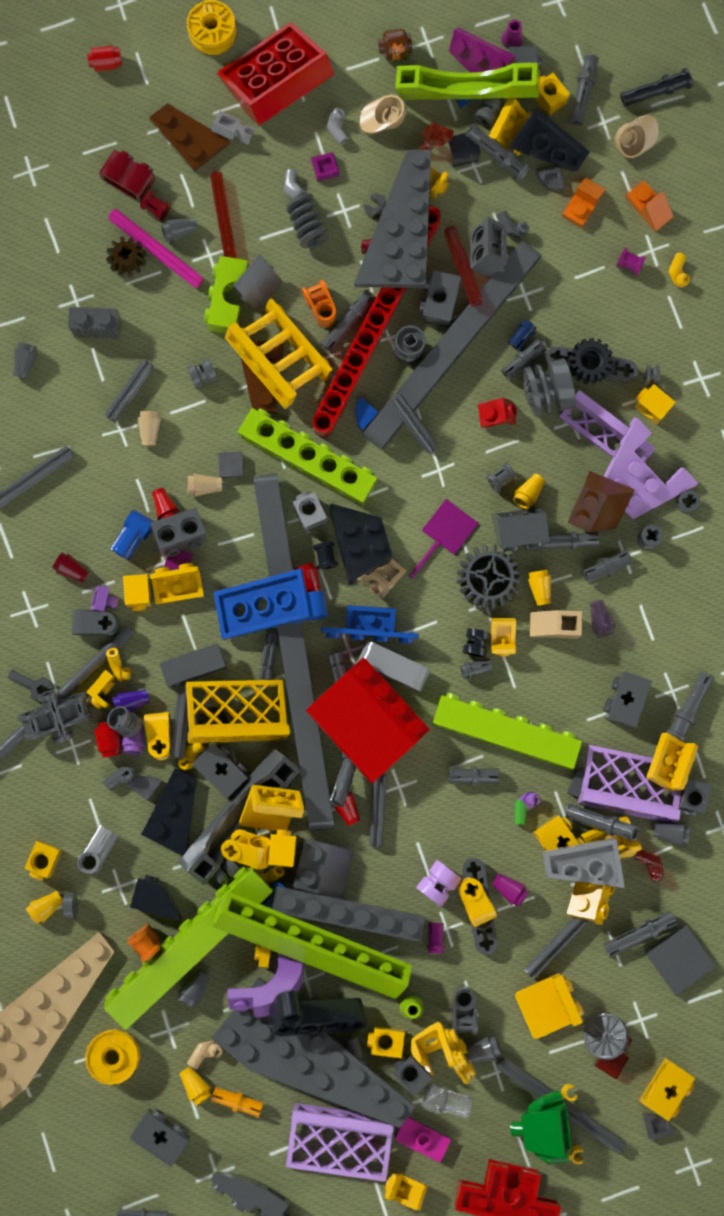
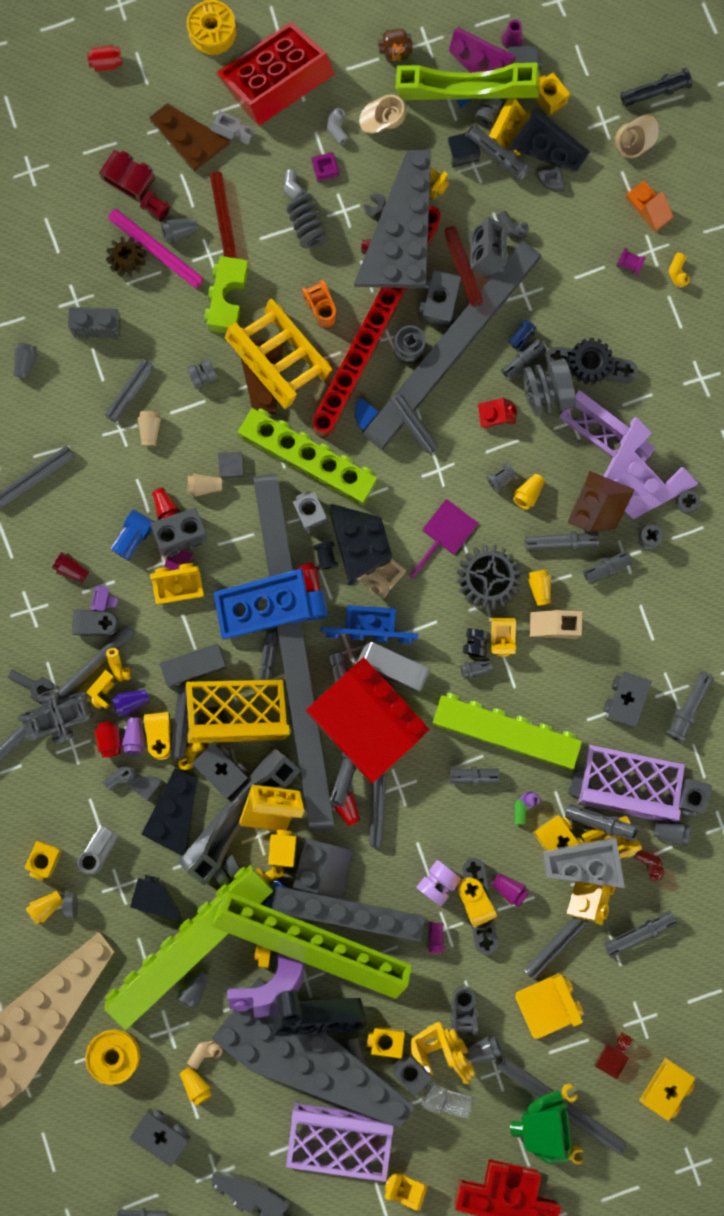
(124, 721): dark grey wheel -> none
(137, 592): yellow brick -> none
(145, 942): orange piece -> none
(237, 1101): light orange pin -> none
(250, 848): yellow piece -> none
(257, 283): dark grey piece -> none
(354, 313): dark grey pin -> none
(409, 1001): lime cone -> none
(423, 1139): dark pink plate -> none
(435, 136): clear red plate -> none
(521, 528): dark grey slope -> none
(583, 202): orange slope -> none
(589, 68): dark grey pin -> none
(601, 620): clear purple cone -> none
(606, 1036): dark grey wheel -> none
(652, 375): dark grey bush -> none
(654, 404): yellow brick -> none
(657, 1126): flat silver tile -> none
(672, 762): yellow bracket -> none
(680, 960): dark grey tile -> none

